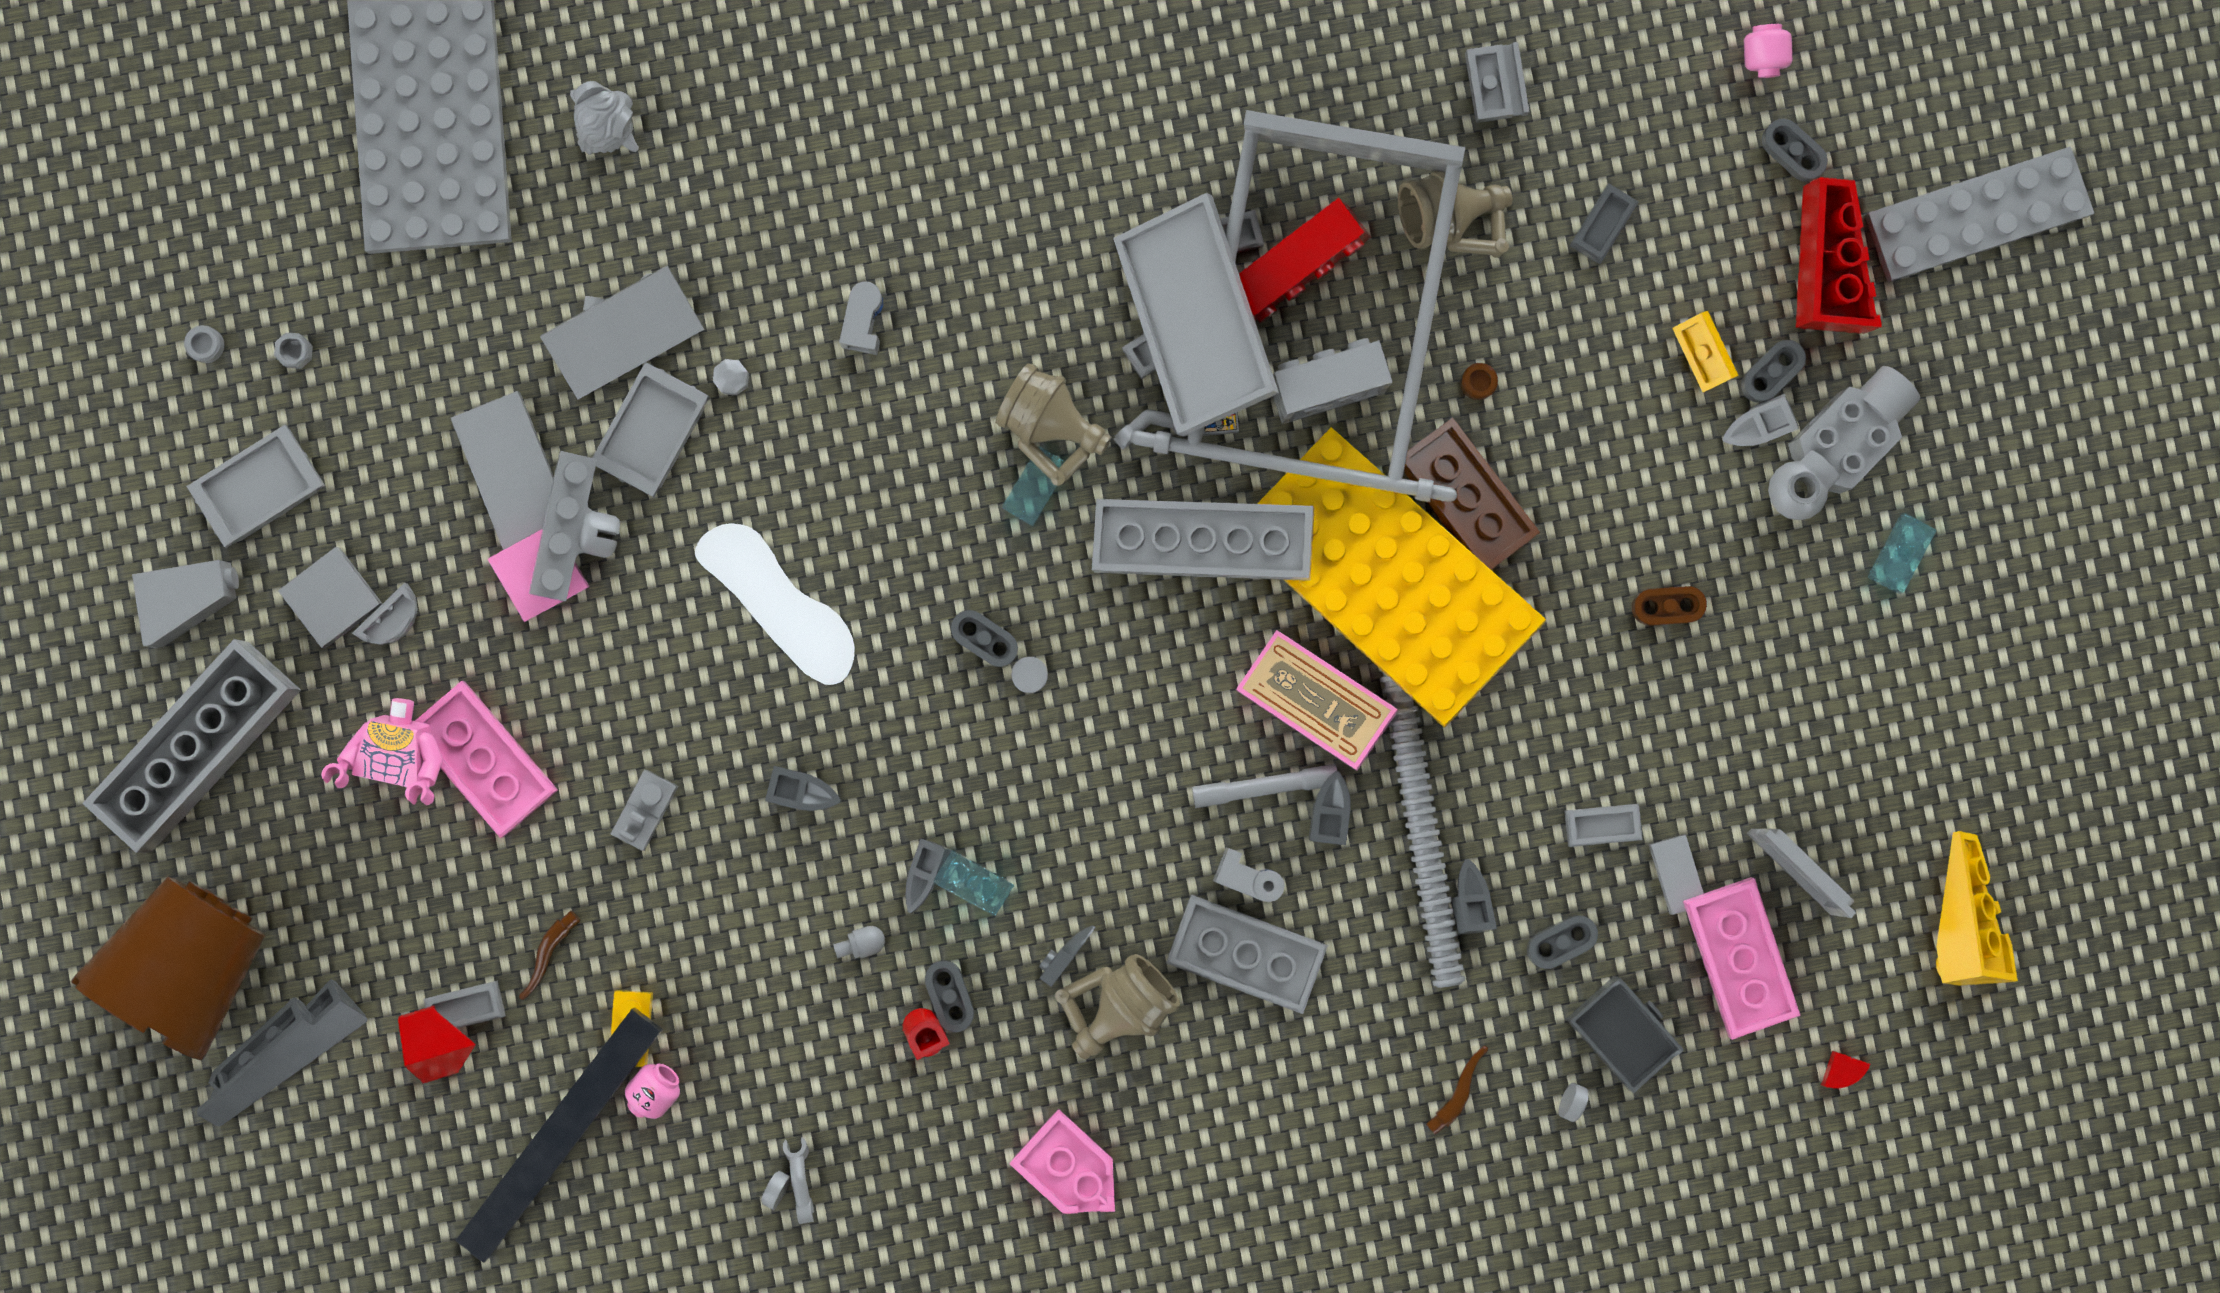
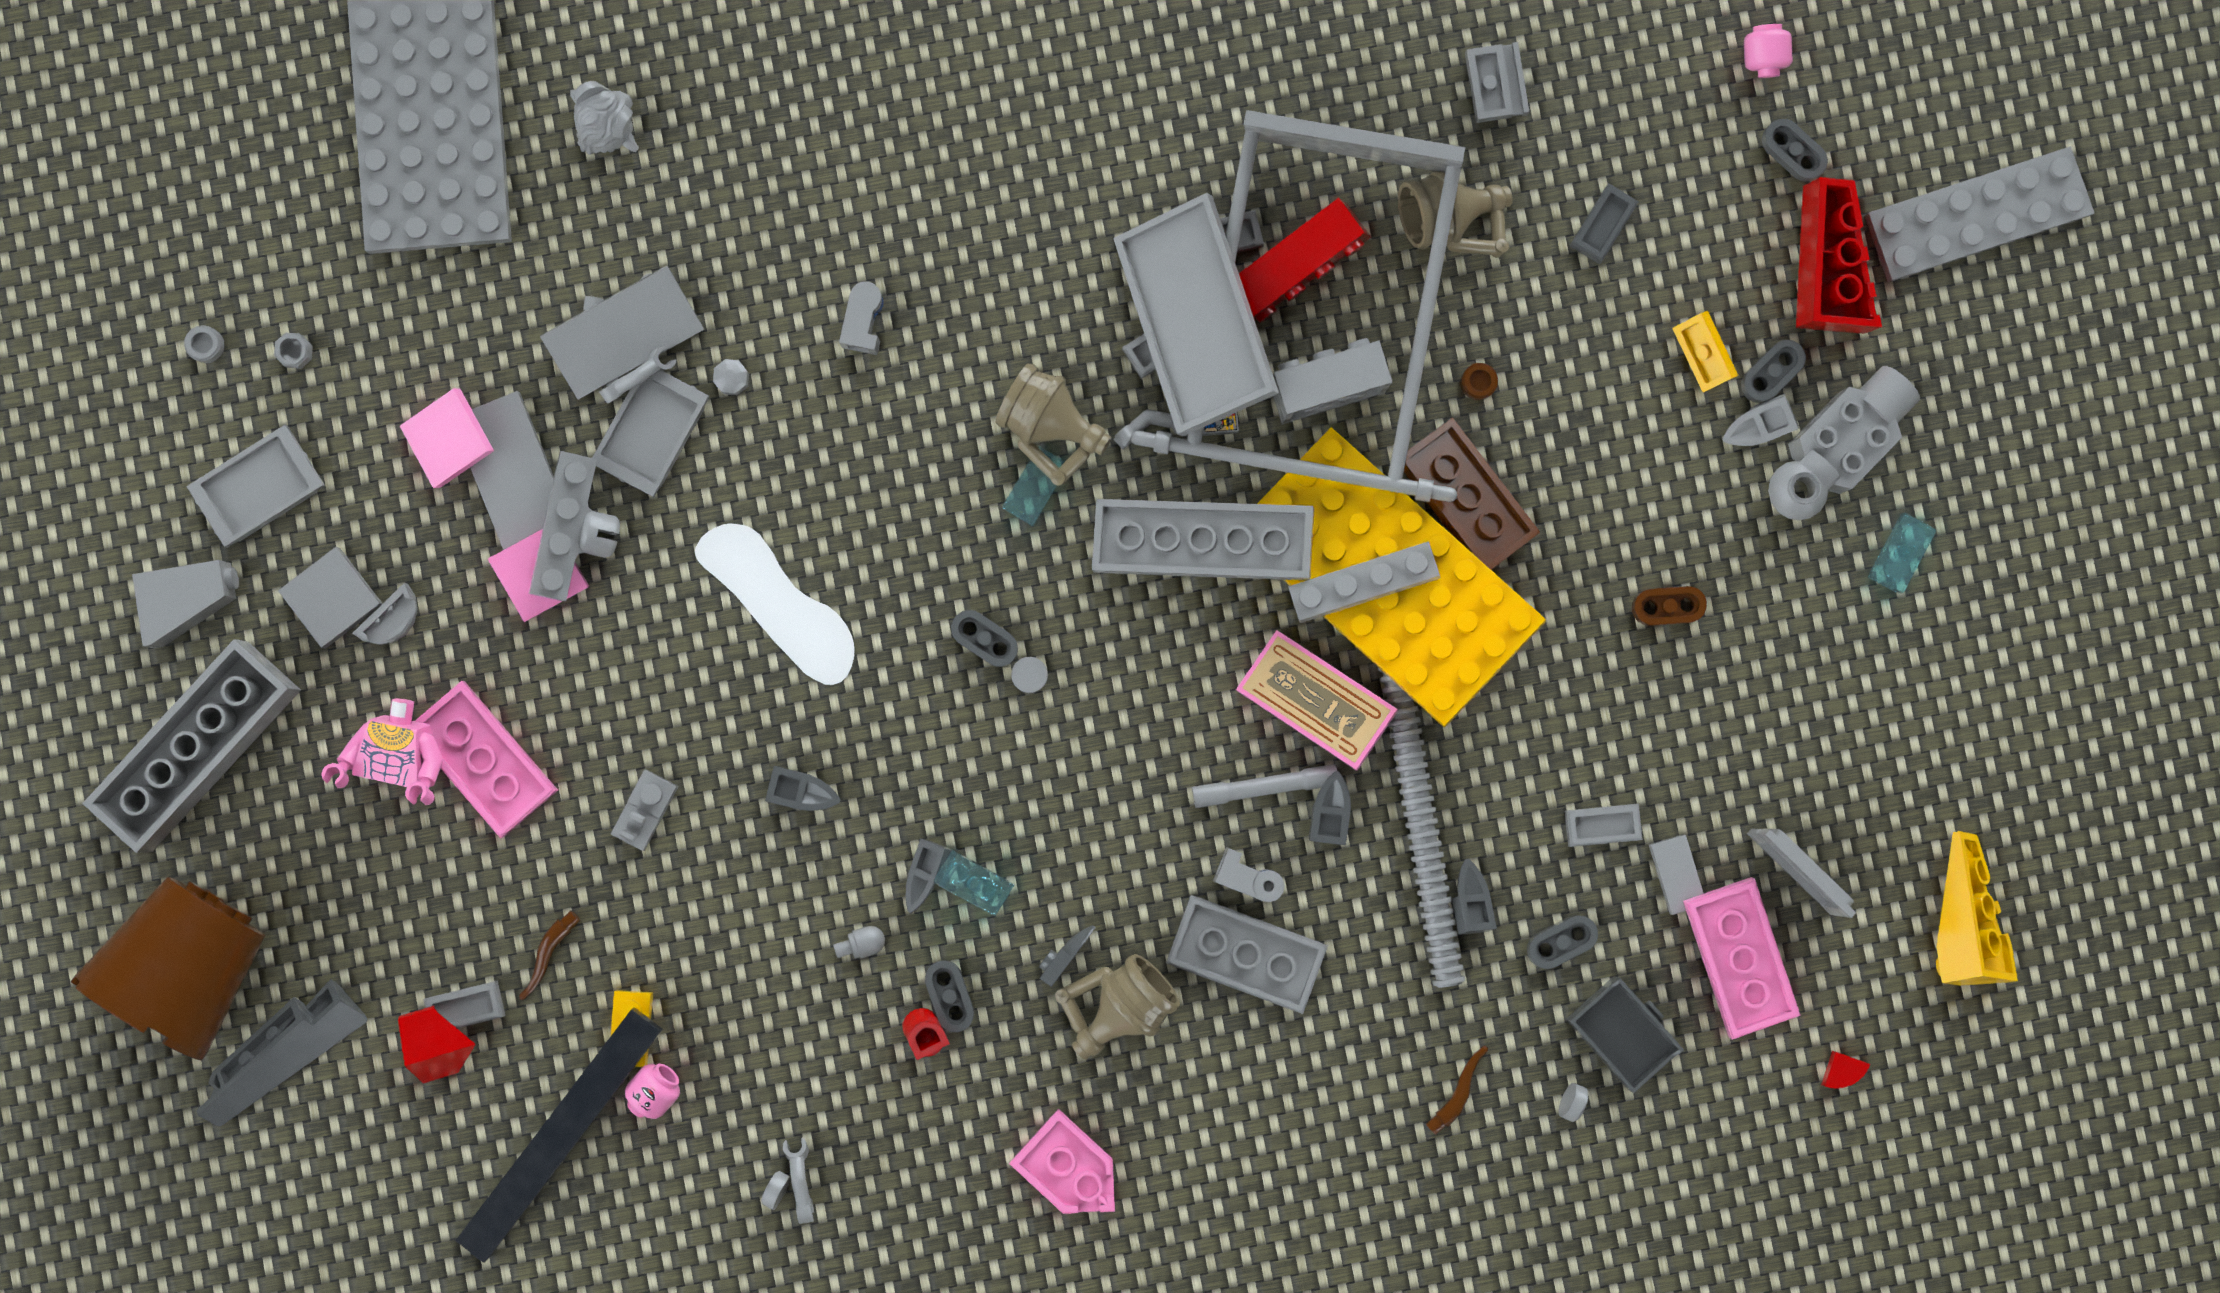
(446, 438): none -> bright pink tile
(619, 386): none -> light grey arm
(1364, 582): none -> light grey plate

